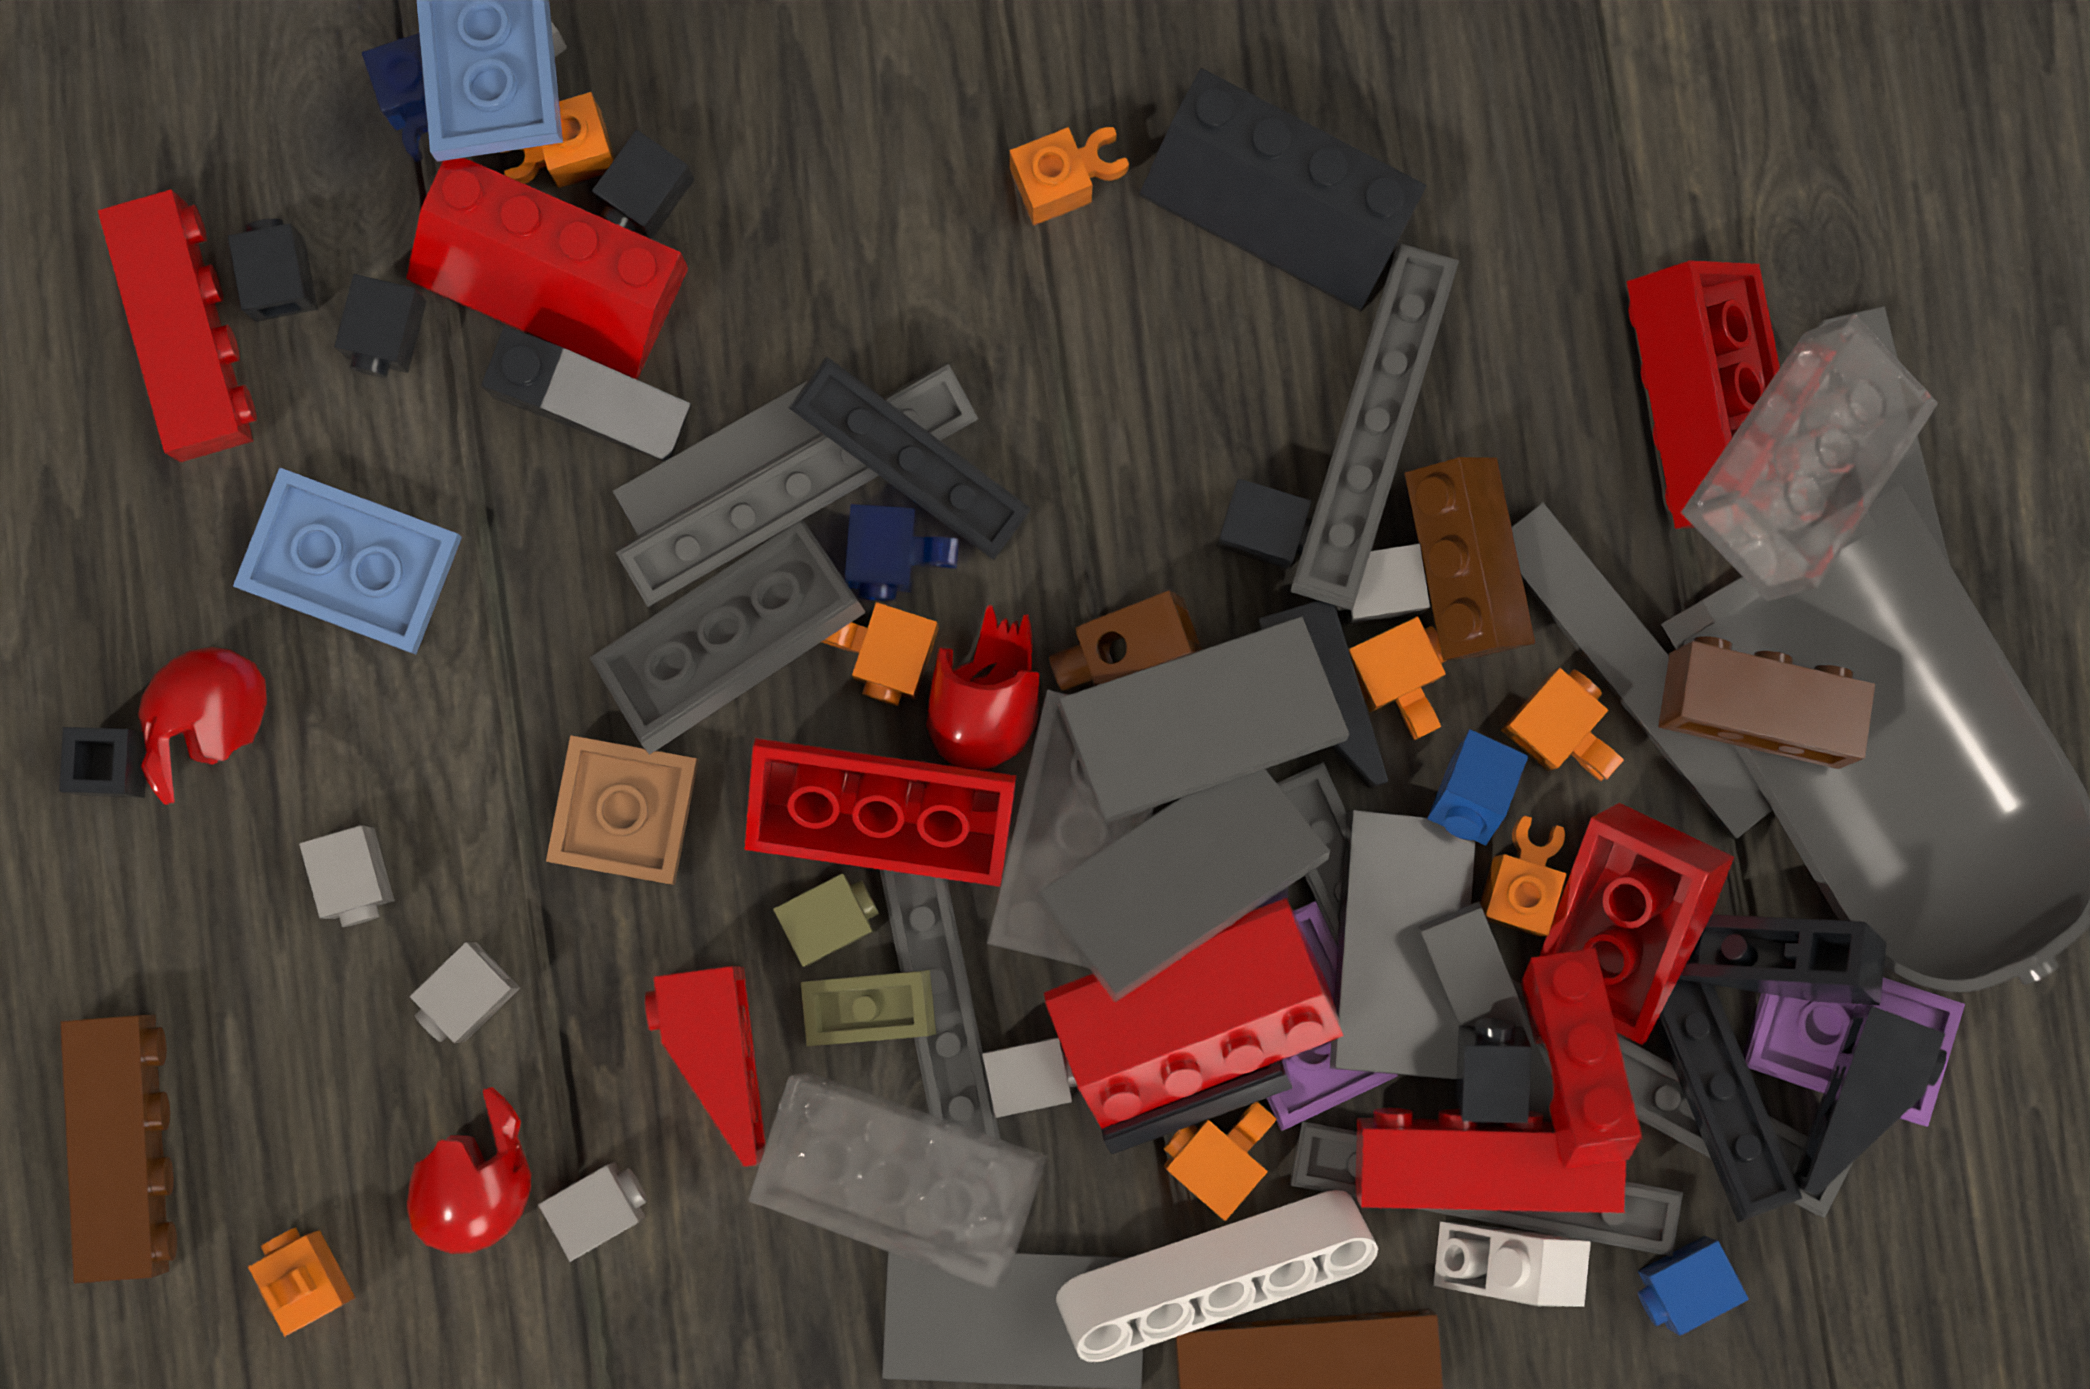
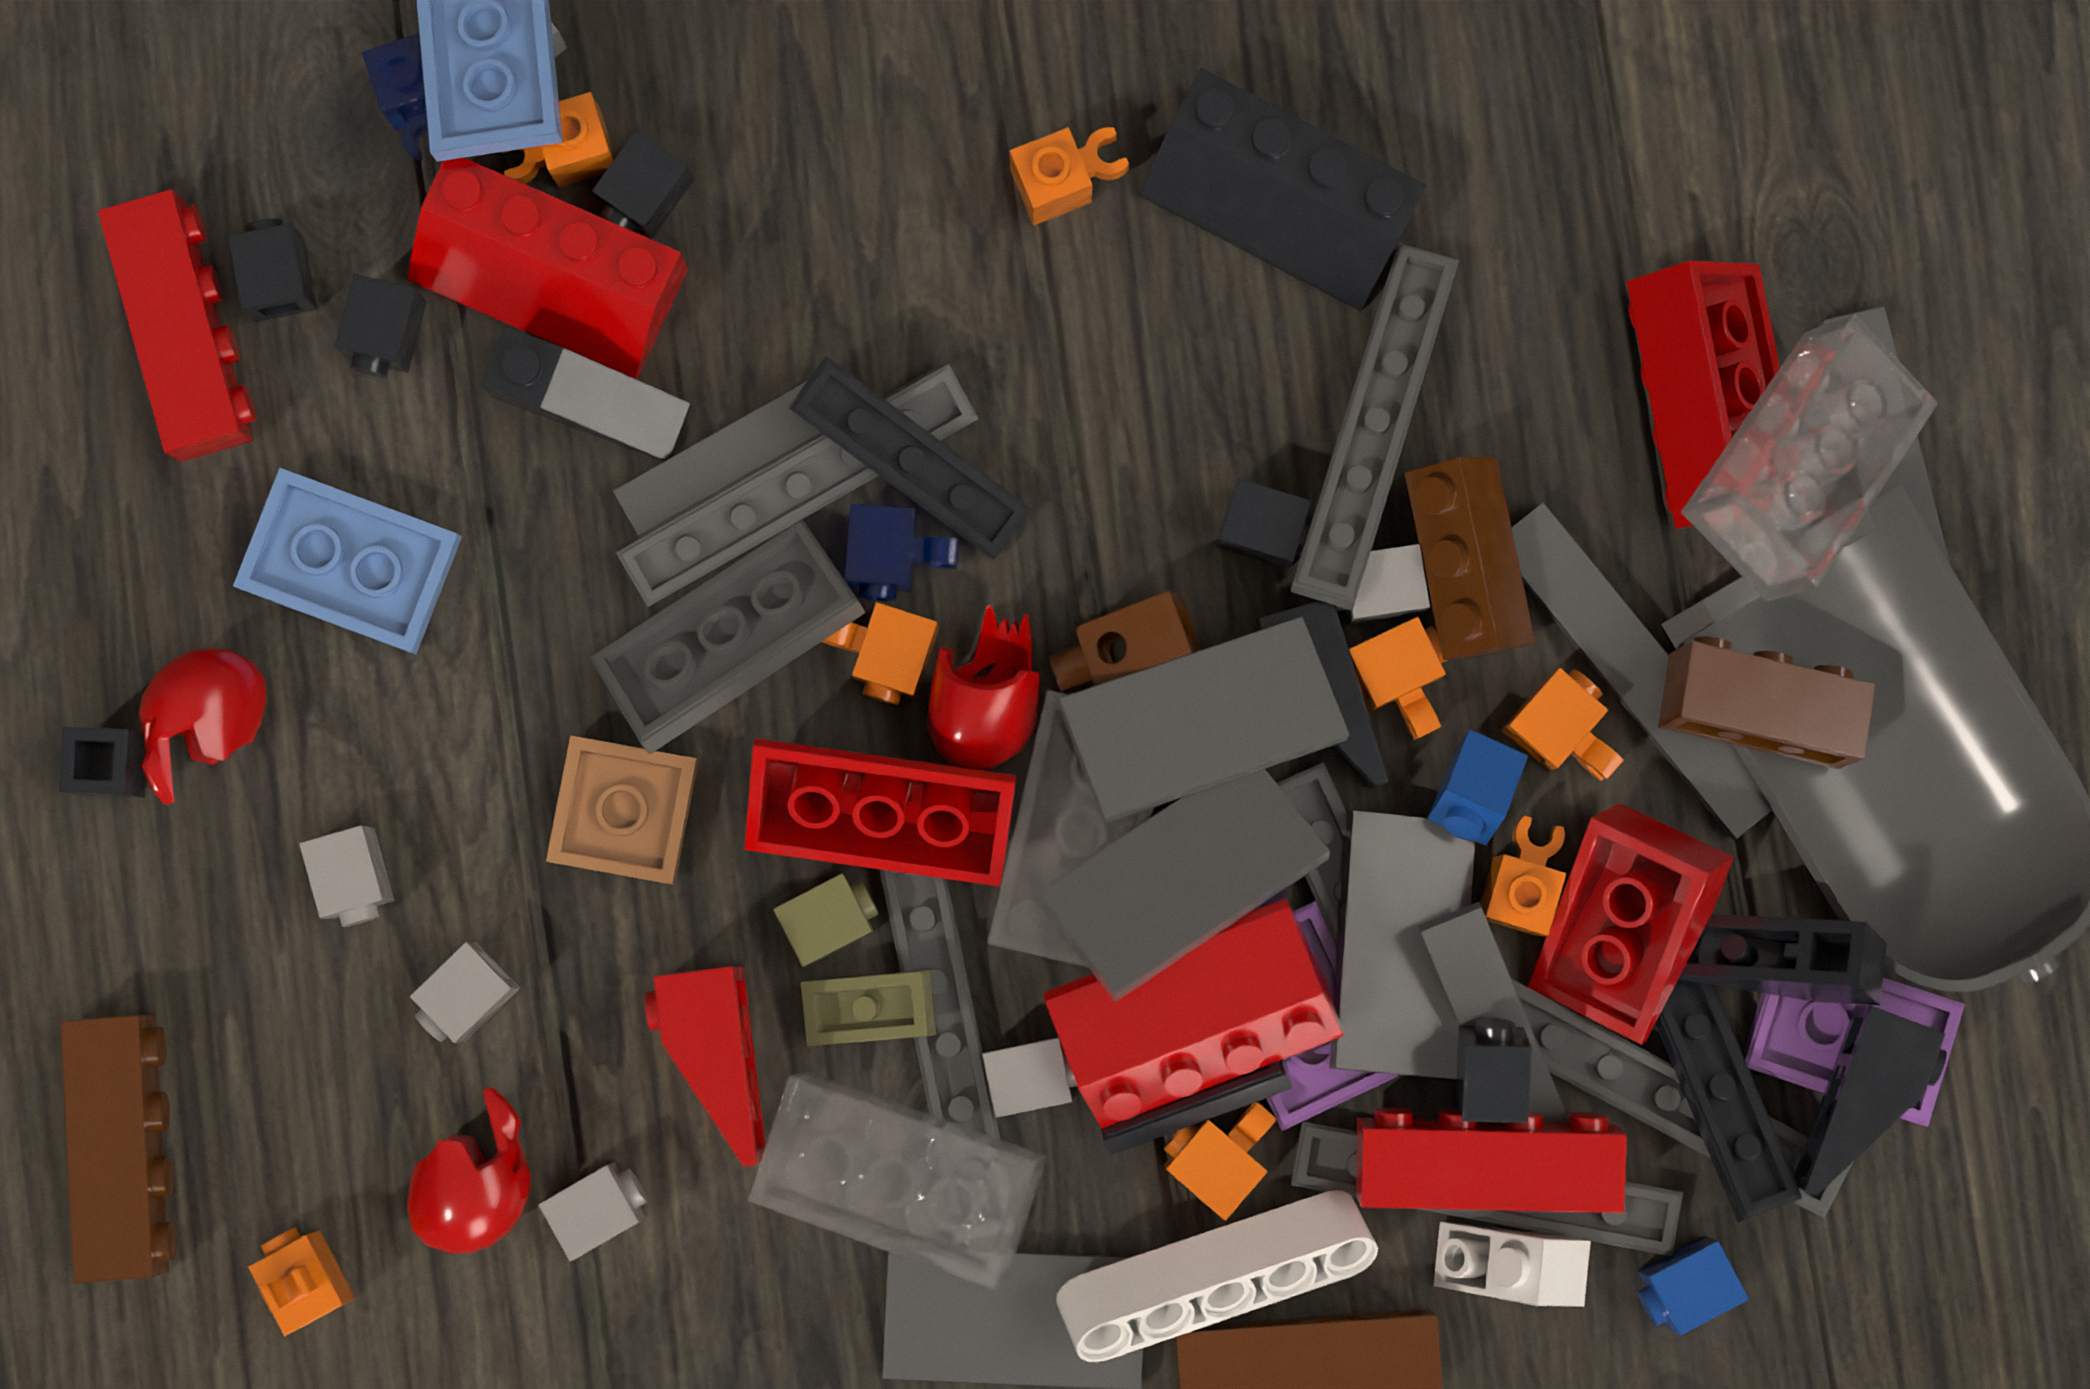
(1590, 1084): red arch -> none

